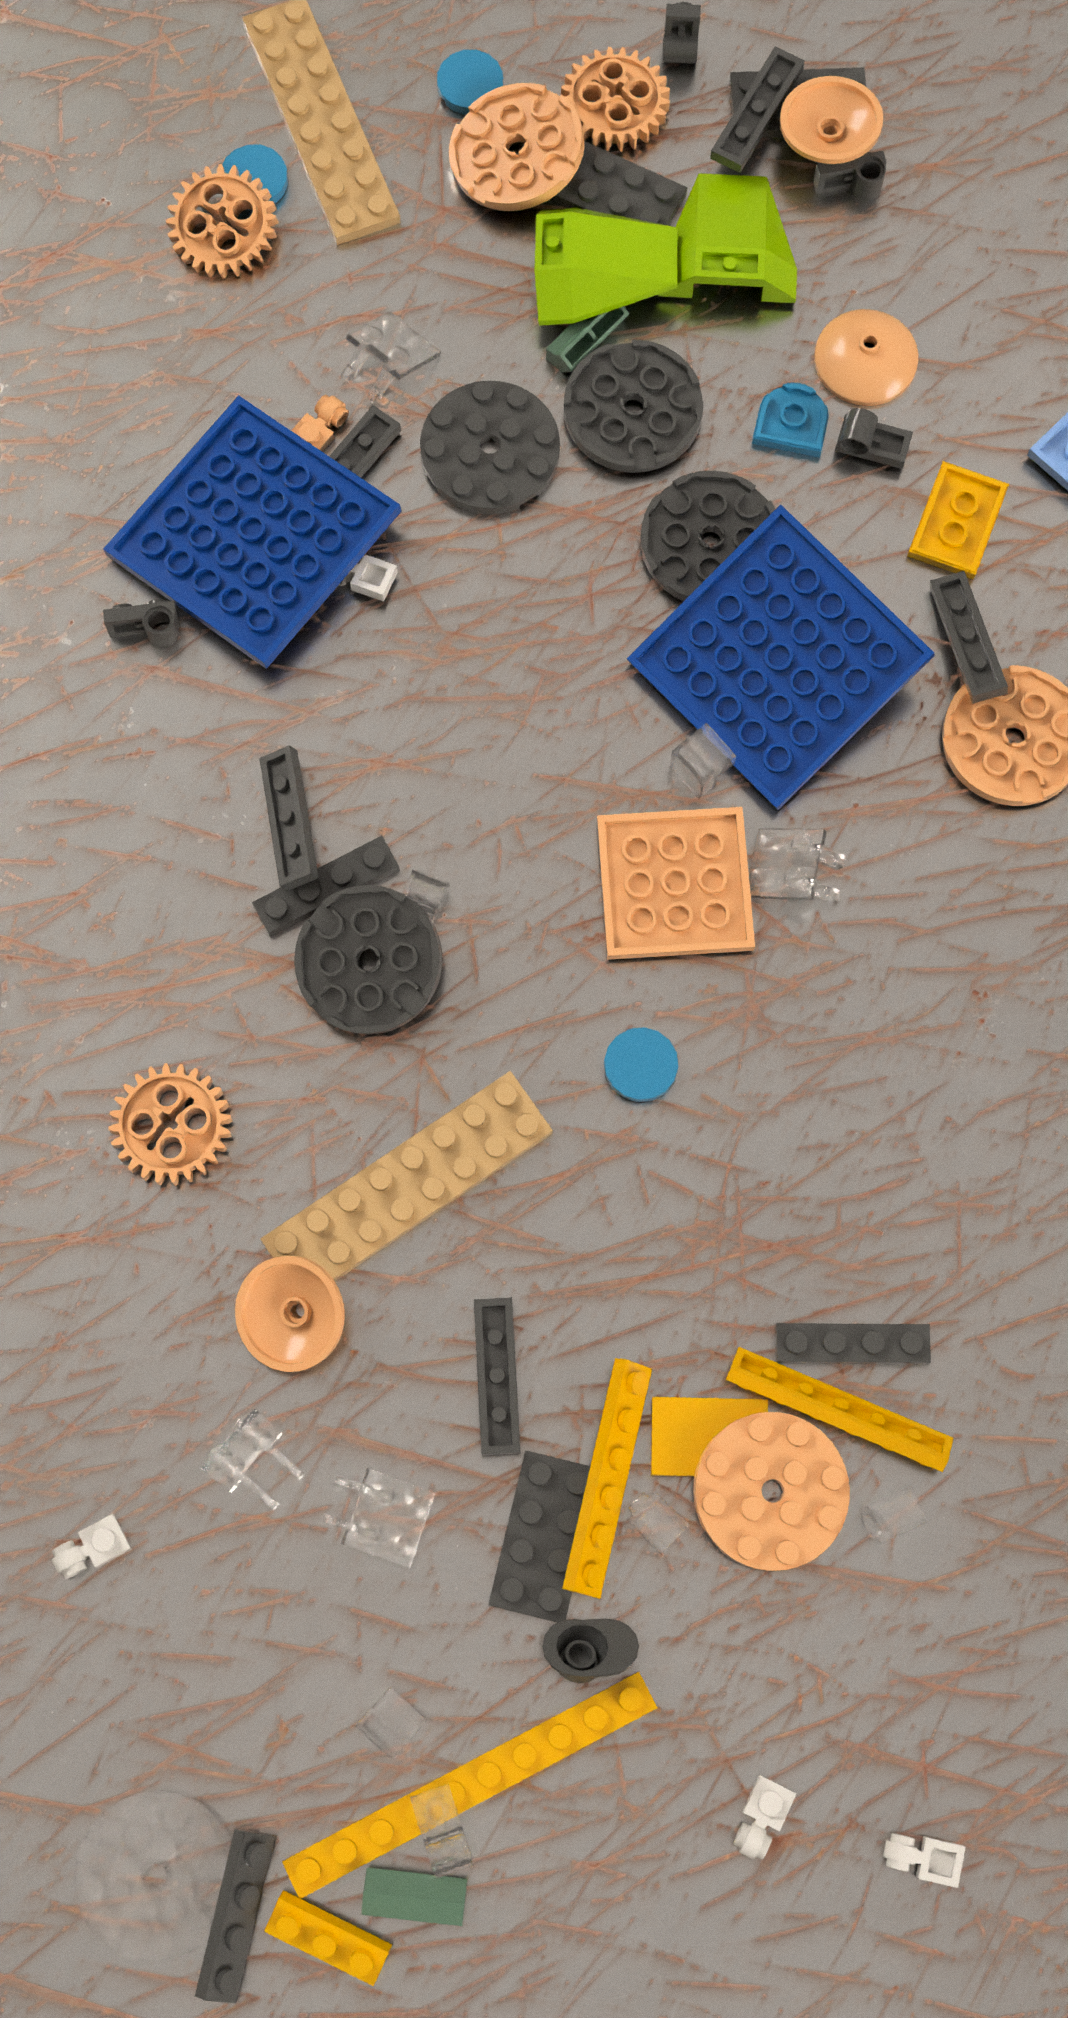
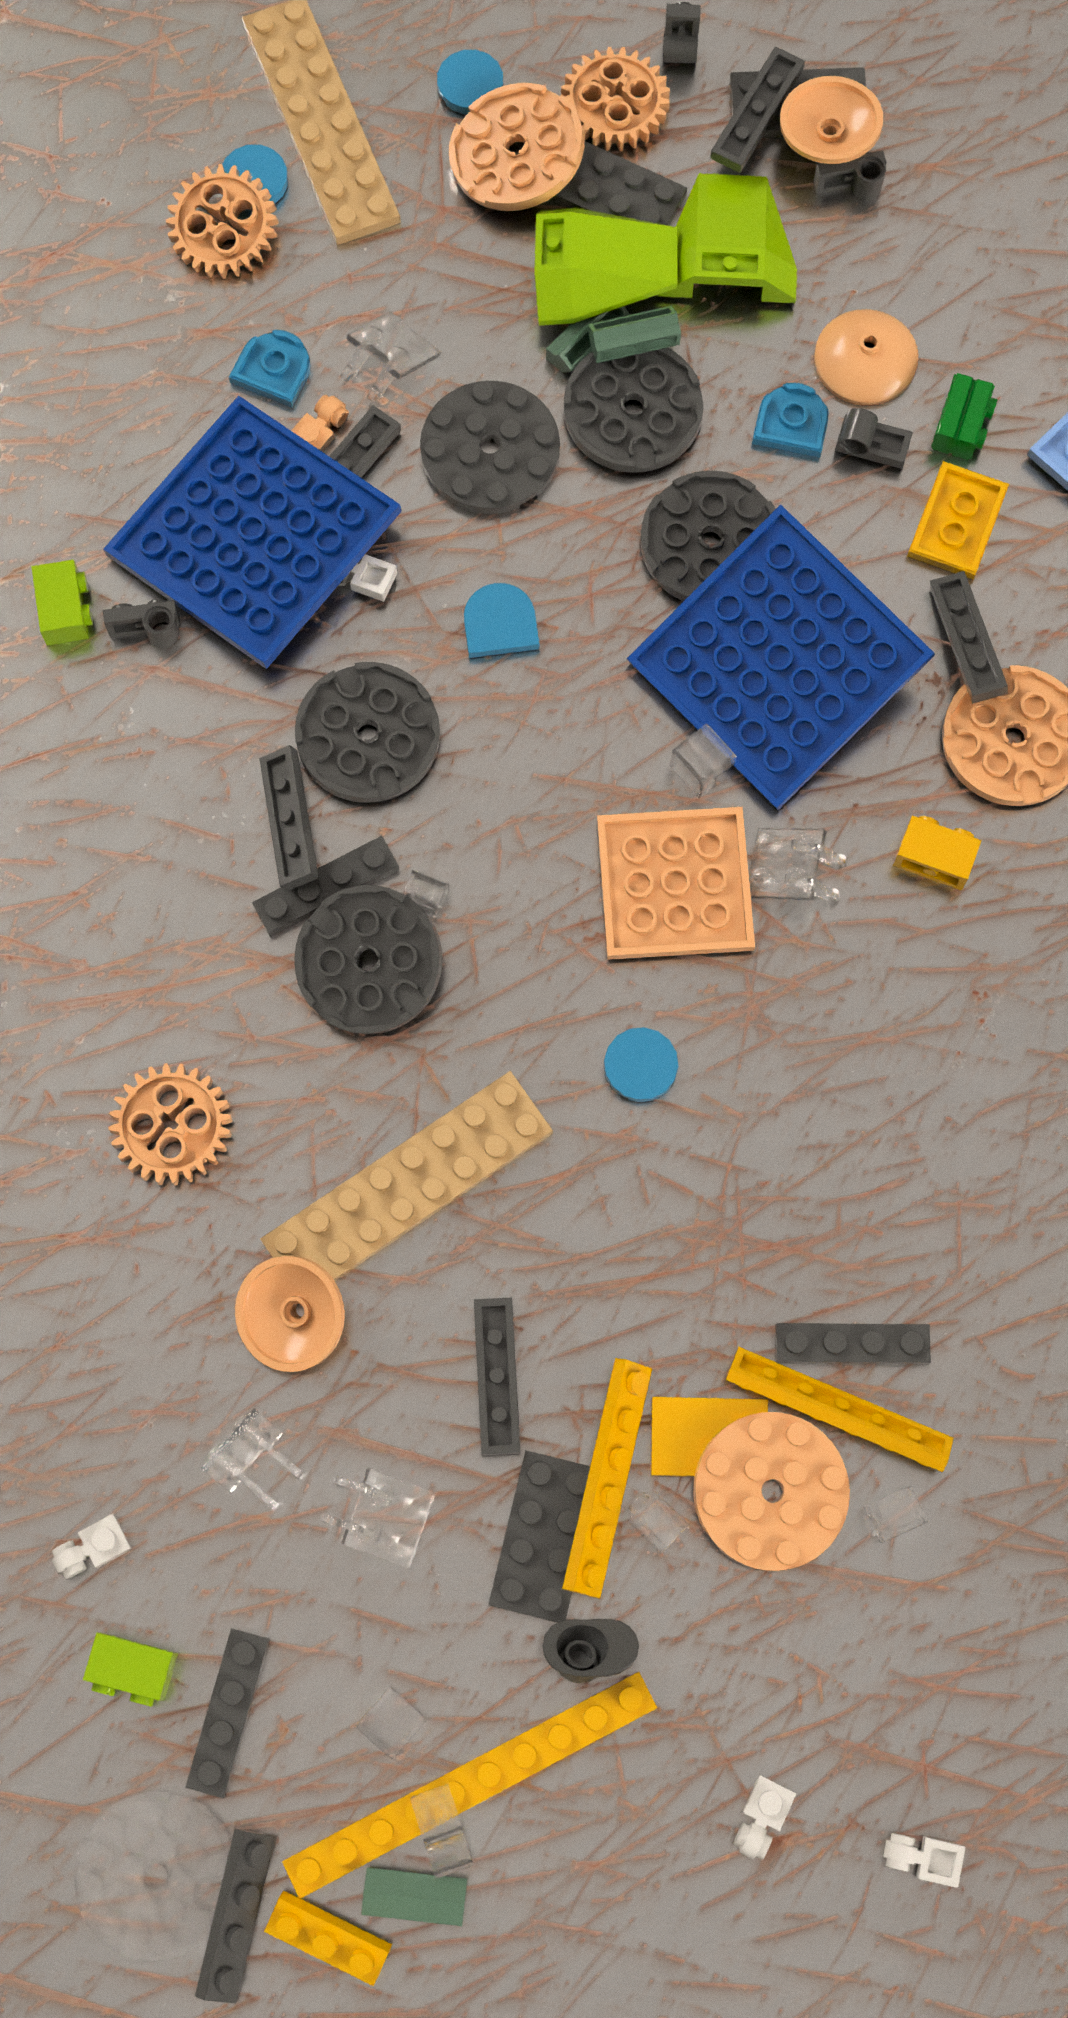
(61, 602): none -> lime brick
(129, 1668): none -> lime brick
(227, 1713): none -> dark grey plate
(273, 367): none -> dark azure tile
(377, 766): none -> dark grey plate
(500, 621): none -> dark azure tile
(634, 334): none -> sand green piece
(937, 852): none -> yellow brick
(963, 416): none -> green brick

